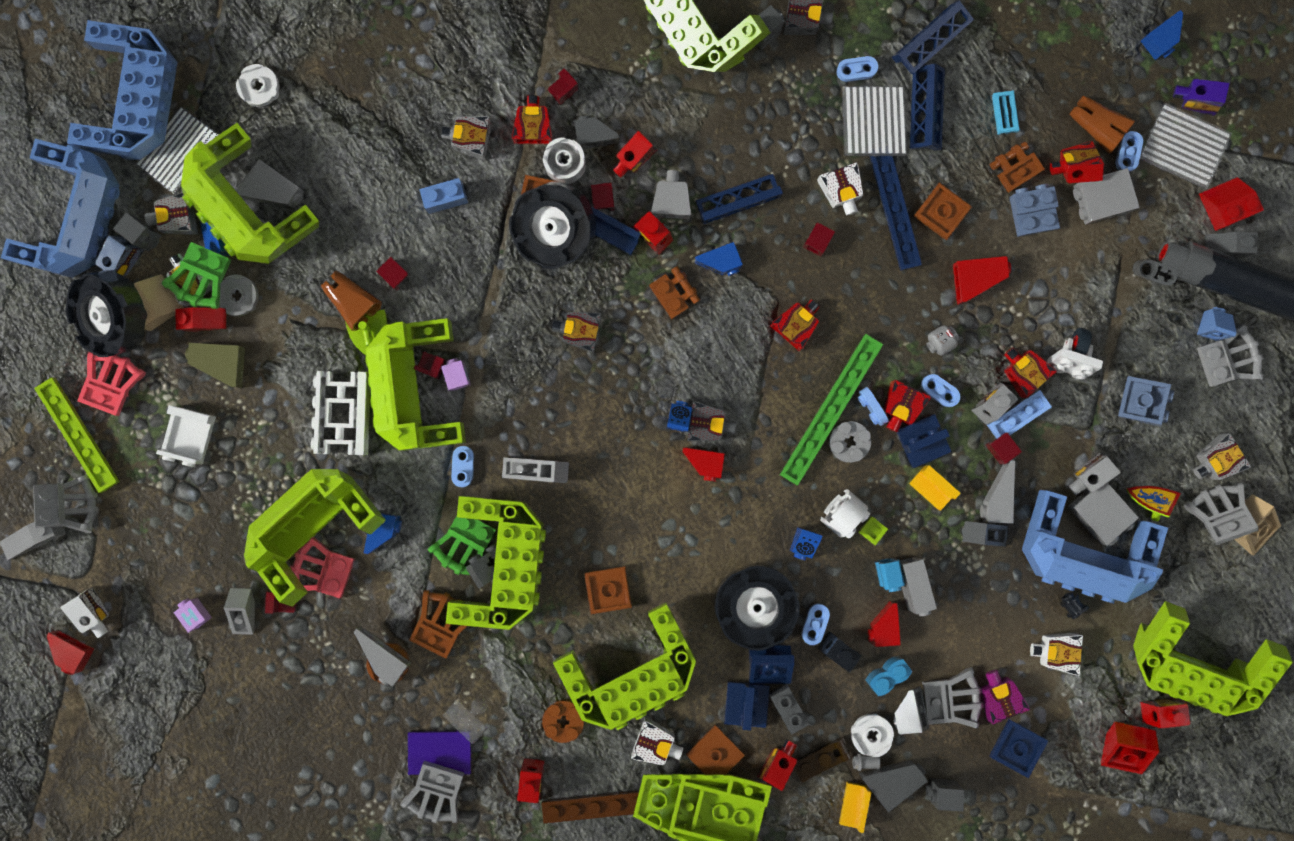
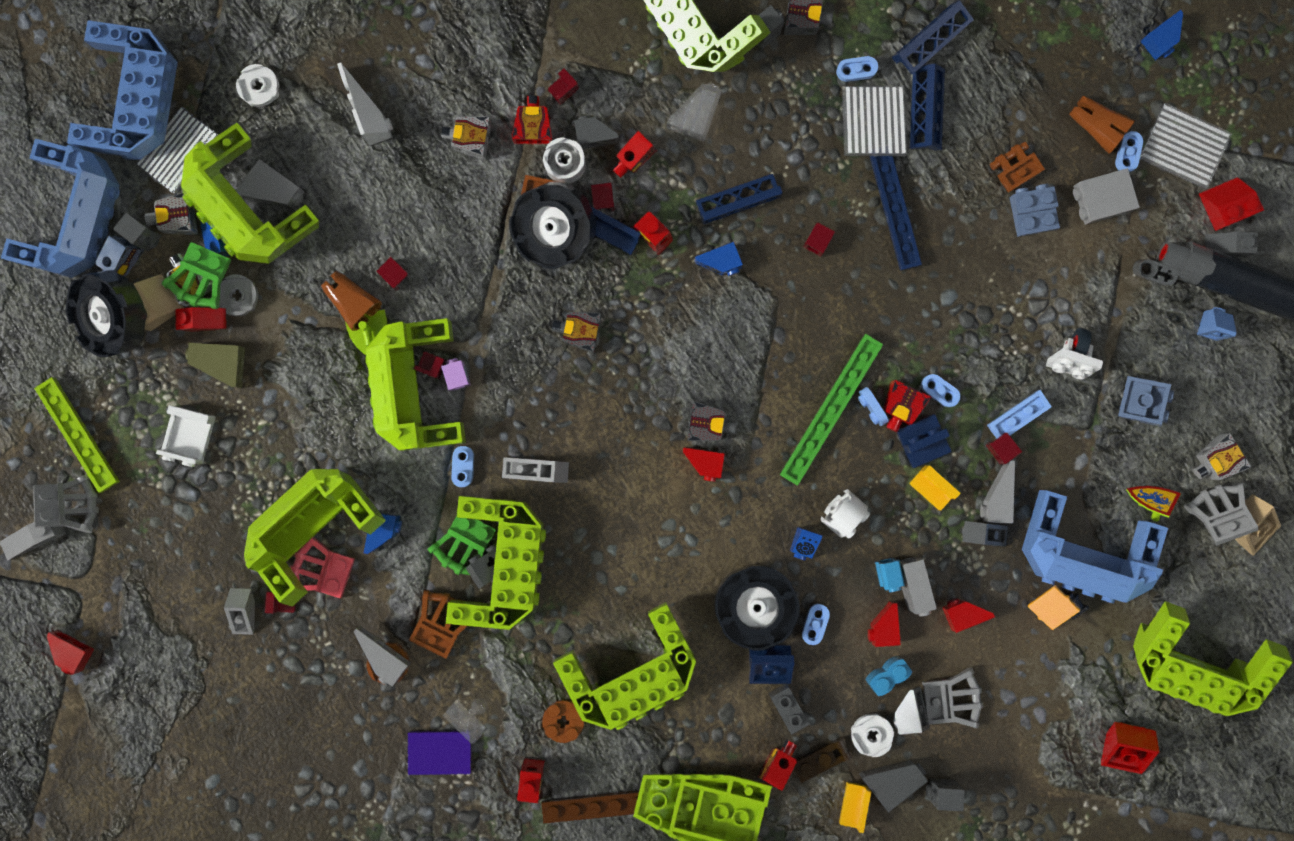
(87, 612): white torso -> none
(105, 395): coral plate -> none
(192, 614): lavender brick -> none
(358, 413): white fence -> none
(368, 117): none -> white wedge
(440, 782): light grey plate -> none
(443, 196): medium blue brick -> none
(608, 590): dark orange plate -> none
(655, 744): torso -> none
(669, 297): dark orange plate -> none
(671, 198): light grey torso -> none
(679, 416): blue slope -> none
(697, 112): none -> clear slope
(715, 753): dark orange plate -> none
(746, 705): dark blue bracket -> none
(797, 324): torso -> none
(839, 651): black torso -> none
(842, 187): torso -> none
(860, 437): light grey plate -> none
(865, 762): light grey pin -> none
(873, 530): lime plate -> none
(942, 211): dark orange plate -> none
(942, 340): light grey head -> none
(964, 614): none -> red slope
(978, 275): red slope -> none
(995, 402): light grey torso -> none
(997, 111): medium azure tile -> none
(1001, 698): magenta torso -> none
(1018, 748): dark blue bracket -> none
(1027, 371): torso -> none
(1054, 607): none -> light orange piece
(1060, 652): torso -> none
(1079, 164): red torso -> none
(1101, 470): light grey torso -> none
(1103, 514): light grey brick -> none
(1169, 712): red torso -> none
(1203, 95): dark purple torso -> none
(1219, 364): light grey plate -> none

